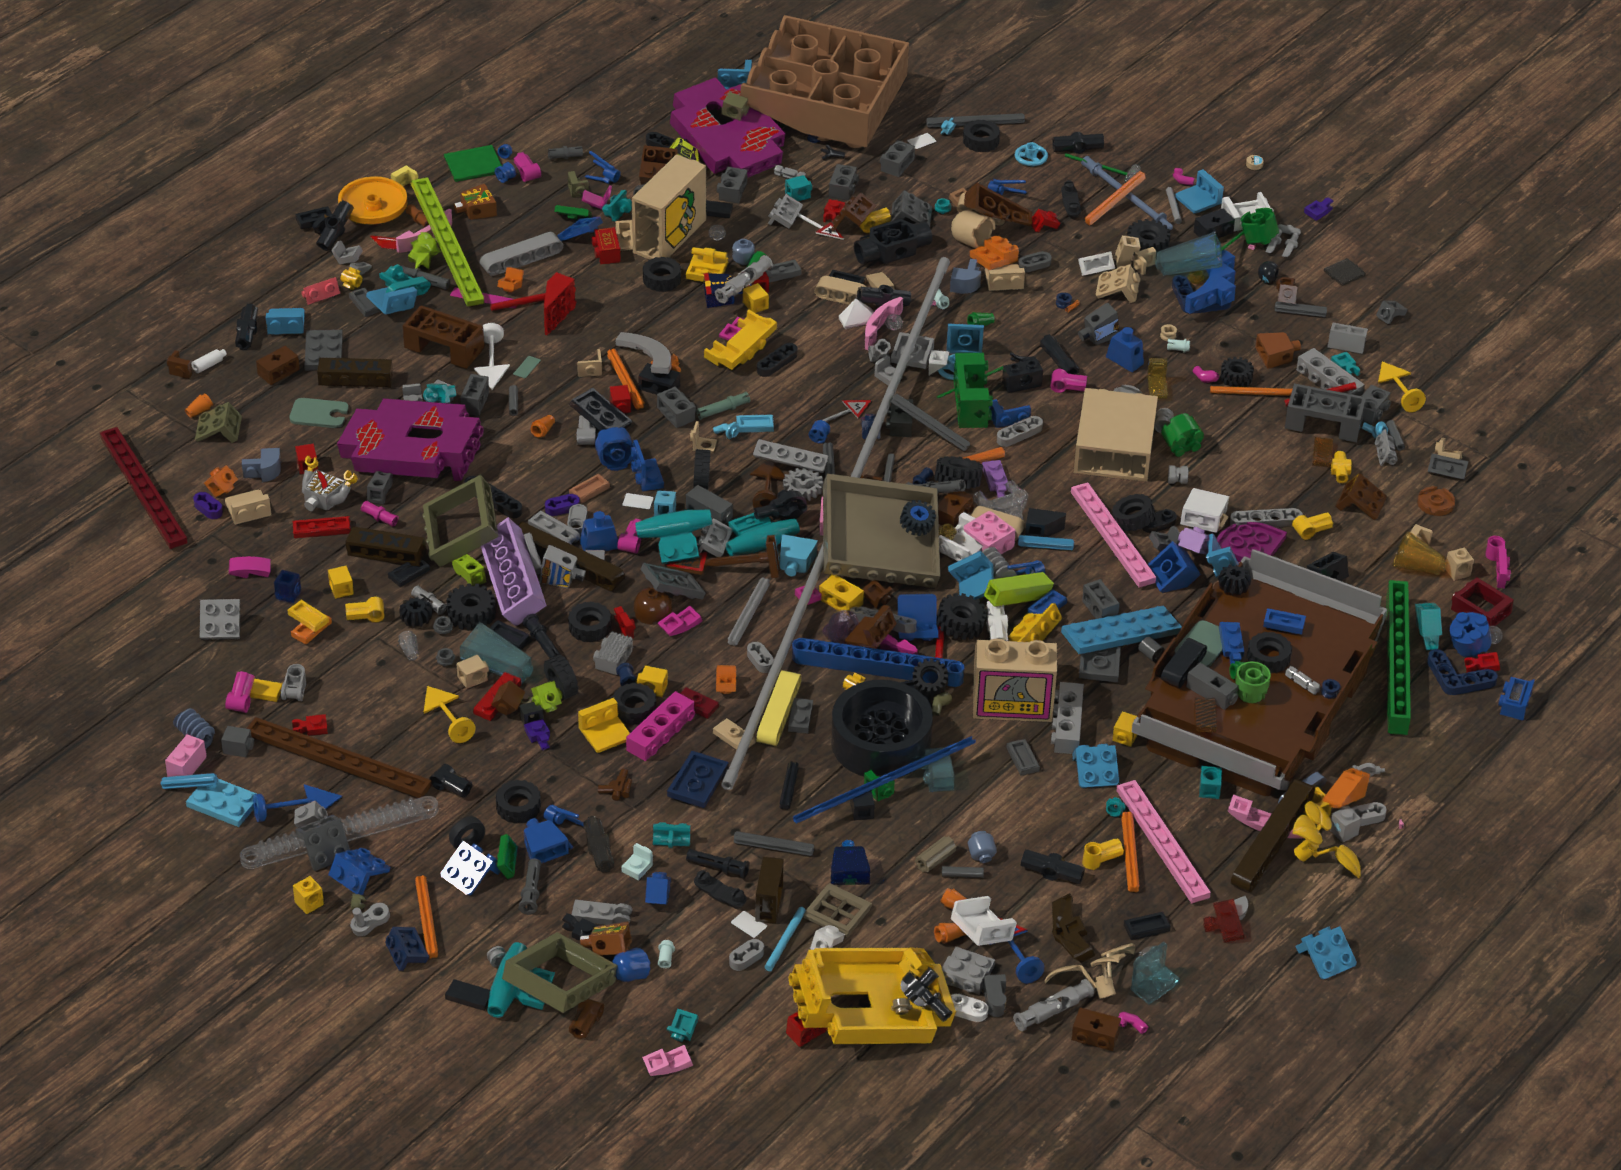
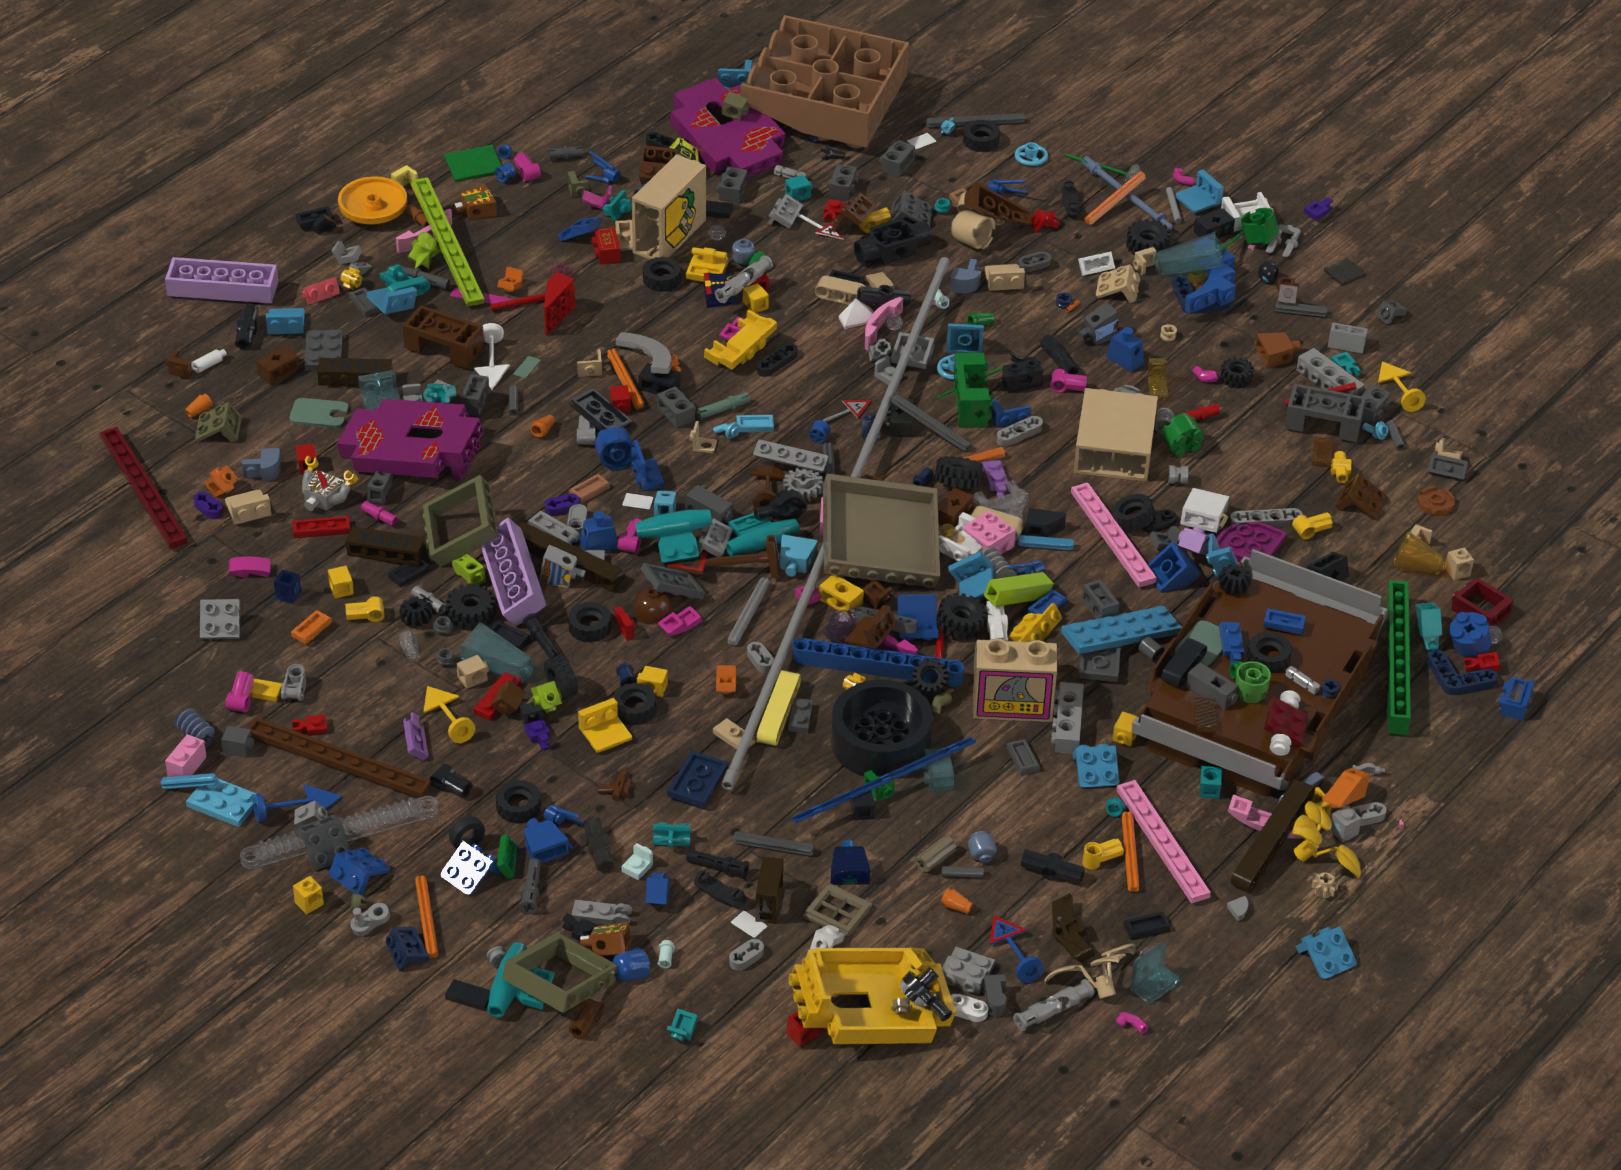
(221, 280): none -> lavender brick
(308, 615): yellow tile -> none
(334, 225): black piece -> none
(377, 387): none -> clear light blue bracket
(385, 242): red sticker -> none
(415, 737): none -> medium lavender plate
(510, 507): black beam -> none
(521, 253): light grey beam -> none
(533, 552): light grey tile -> none
(562, 269): none -> clear pink plate
(572, 212): green plate -> none
(613, 652): light grey brick -> none
(660, 726): dark pink brick -> none
(664, 1063): bright pink slope -> none
(702, 468): black tyre -> none
(703, 705): dark red plate -> none
(784, 270): dark grey plate -> none
(785, 939): medium azure bar -> none
(789, 785): black axle -> none
(889, 468): dark grey bar -> none
(917, 517): black wheel -> none
(937, 360): white slope -> none
(946, 486): dark grey pin -> none
(947, 932): orange cone -> none
(980, 922): white panel -> none
(995, 253): orange plate -> none
(1078, 142): black piece -> none
(1096, 1029): reddish brown brick -> none
(1126, 249): tan leg -> none
(1179, 345): light aqua pin -> none
(1202, 413): none -> red pin
(1226, 920): clear red plate -> none
(1250, 390): orange bar -> none
(1254, 162): tan tile -> none
(1285, 722): none -> dark red plate
(1325, 885): none -> tan gear
(1385, 448): light grey hinge -> none
(1496, 552): dark pink plate -> none

